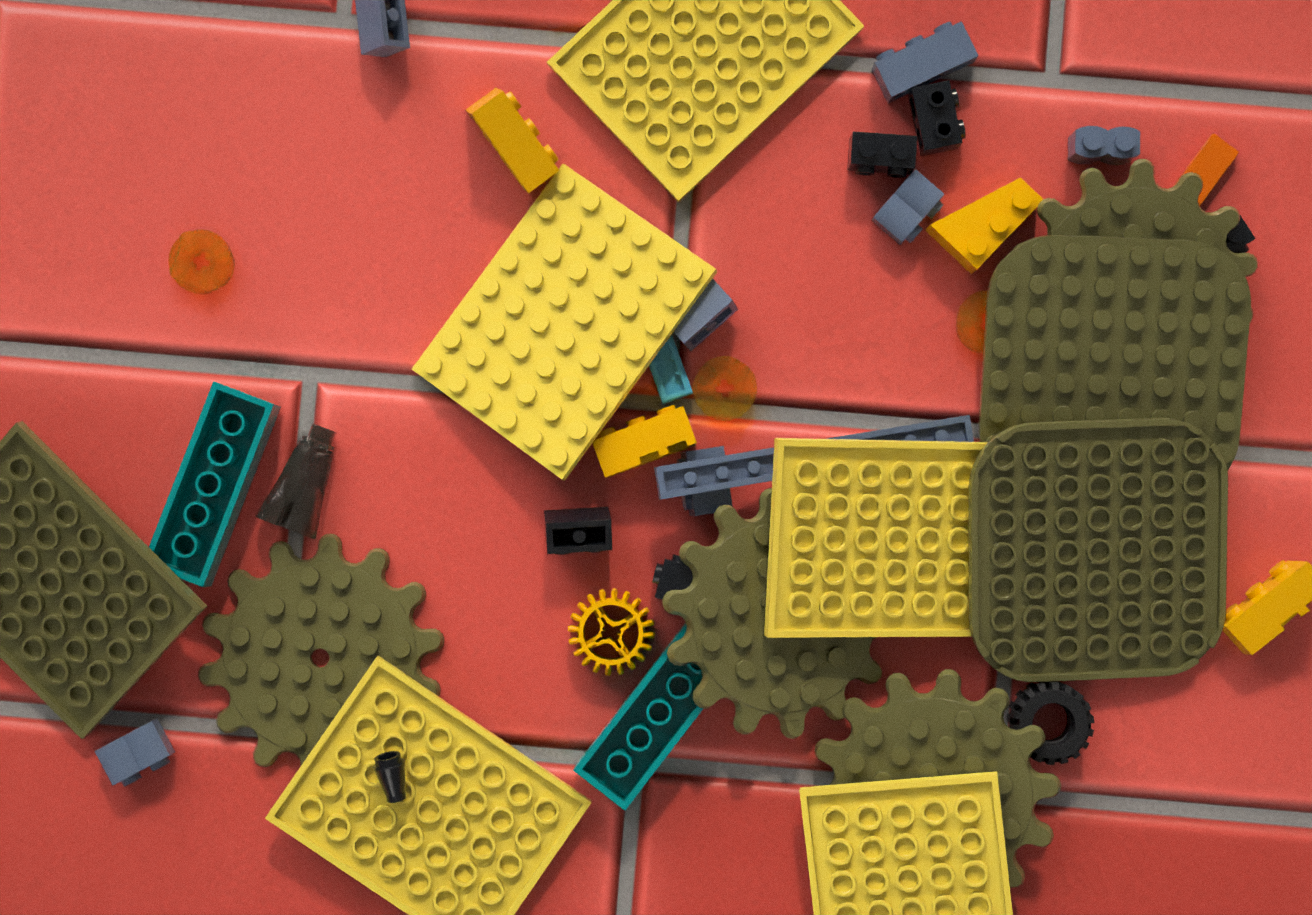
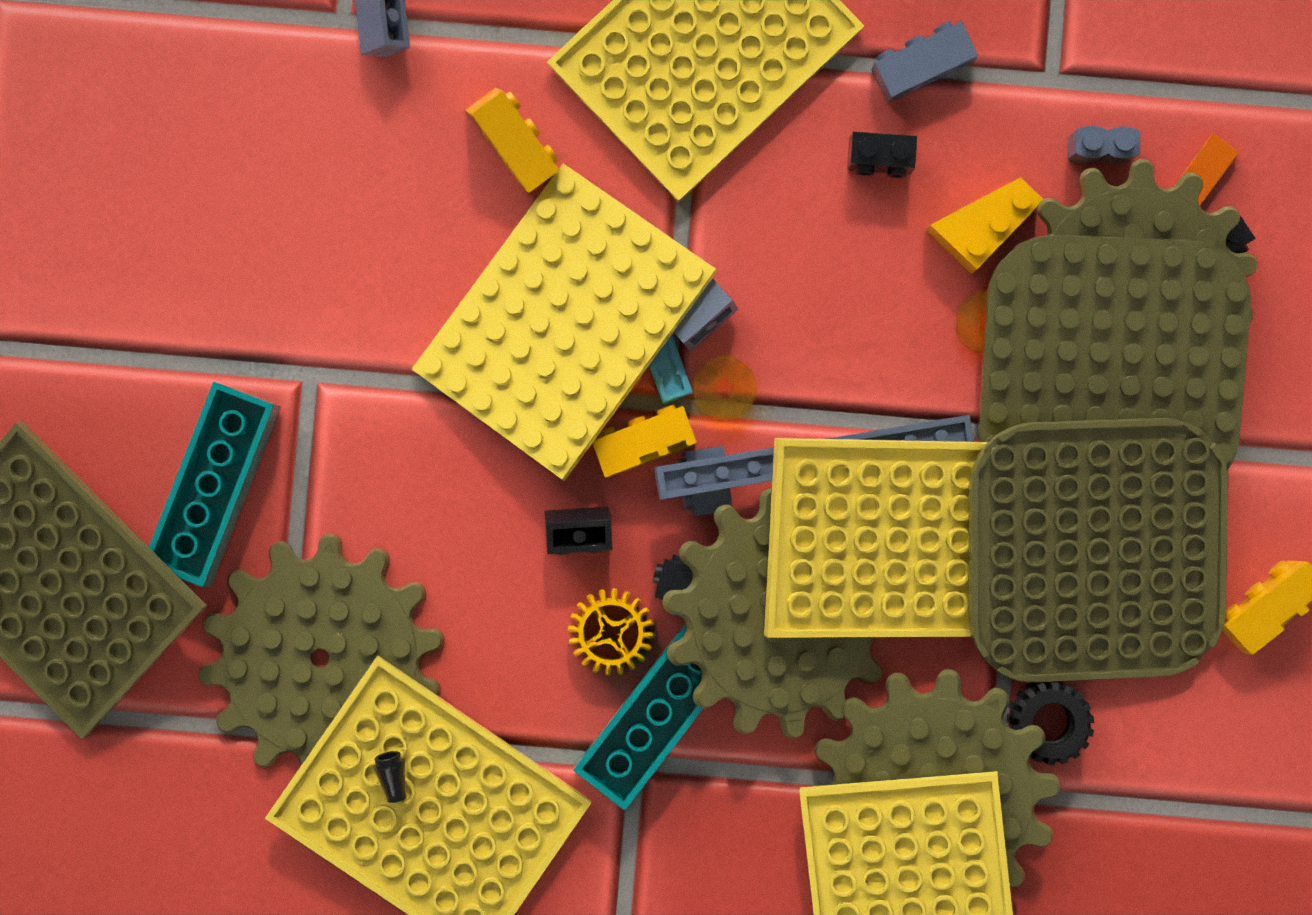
(135, 752): sand blue brick -> none
(182, 263): clear yellow plate -> none
(300, 489): clear smoke piece -> none
(908, 207): sand blue brick -> none
(936, 118): black brick -> none

